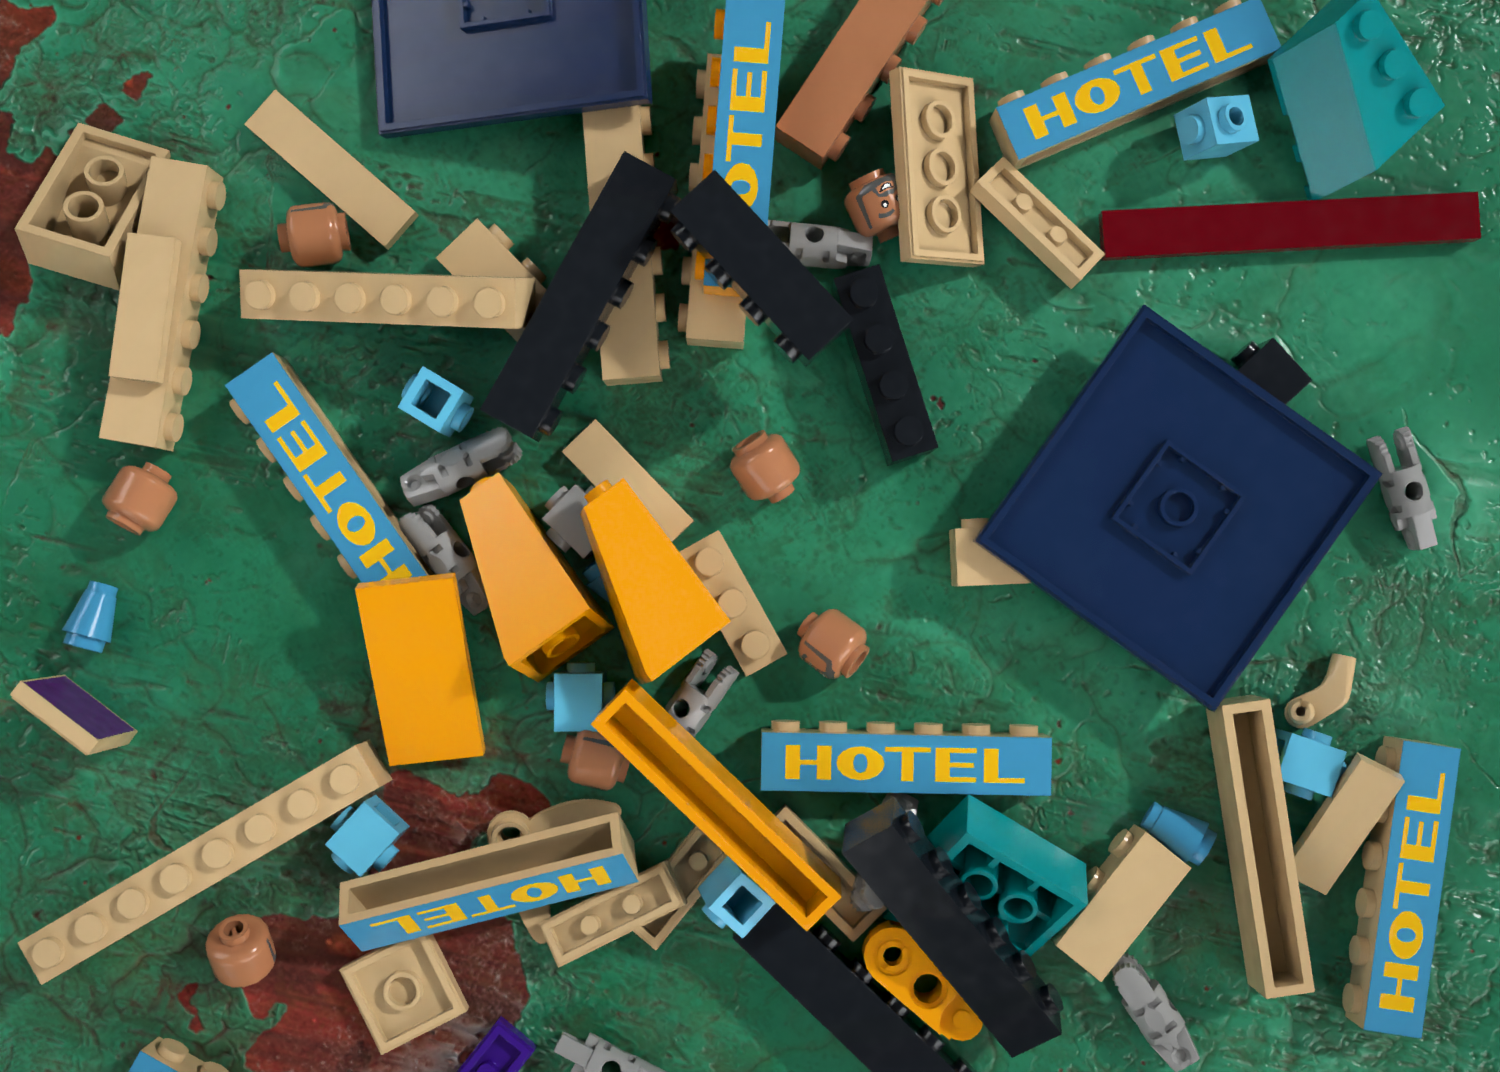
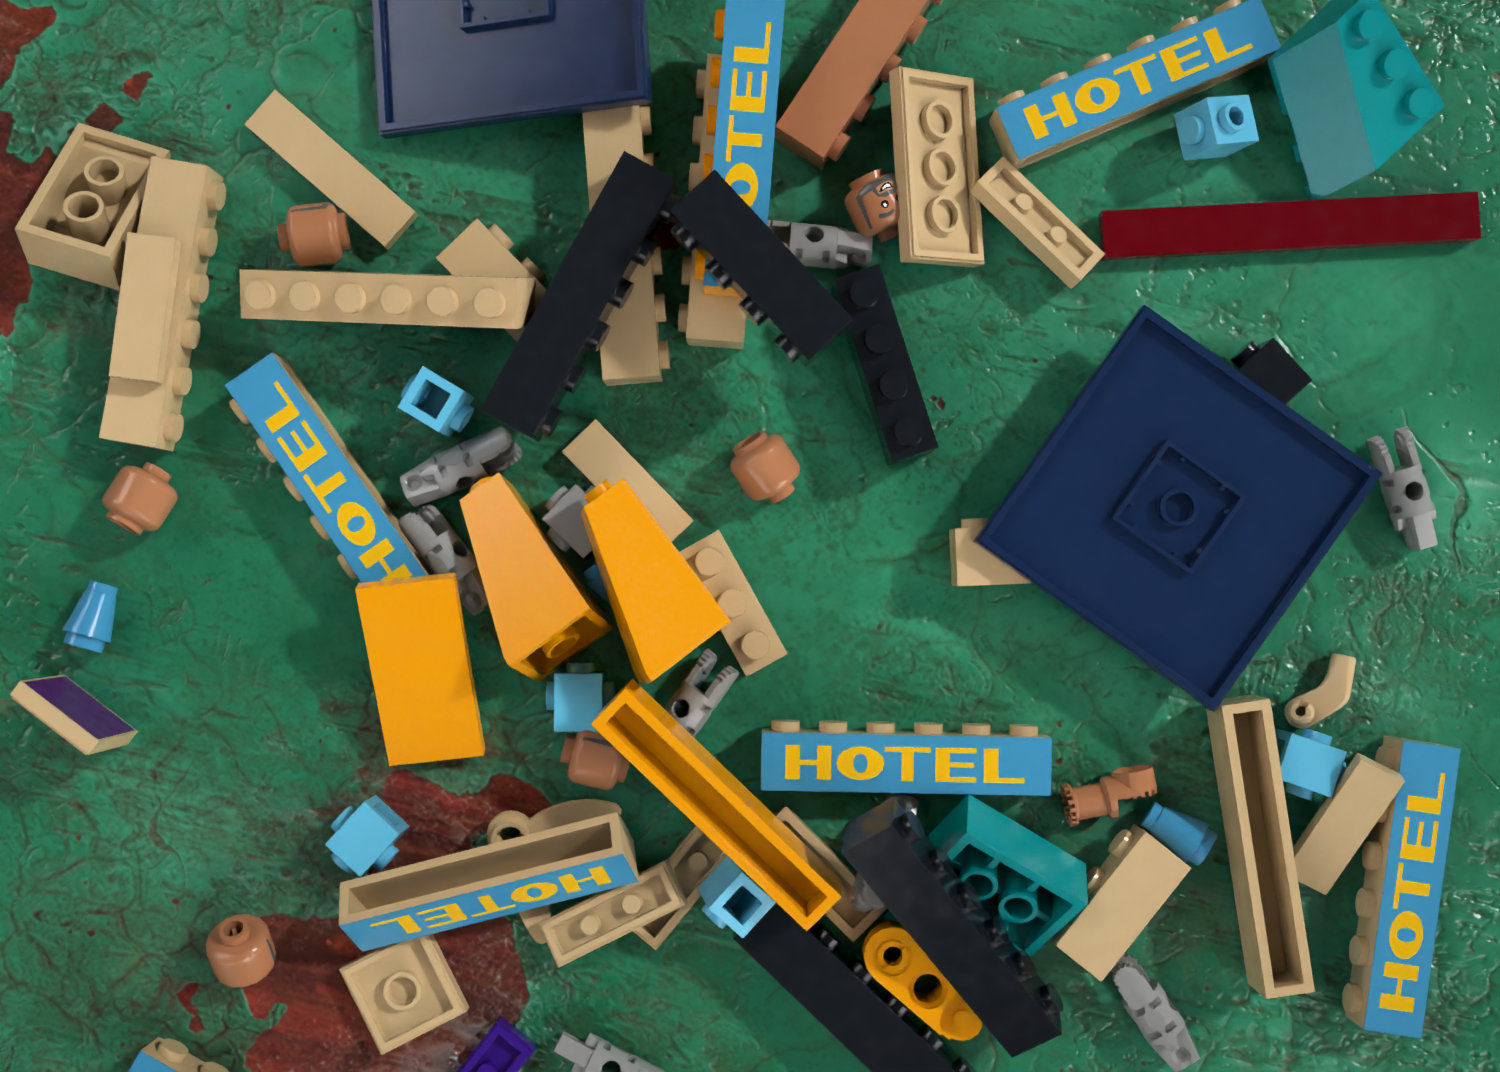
(204, 861): tan brick -> none
(832, 643): nougat head -> none
(1103, 797): none -> nougat connector

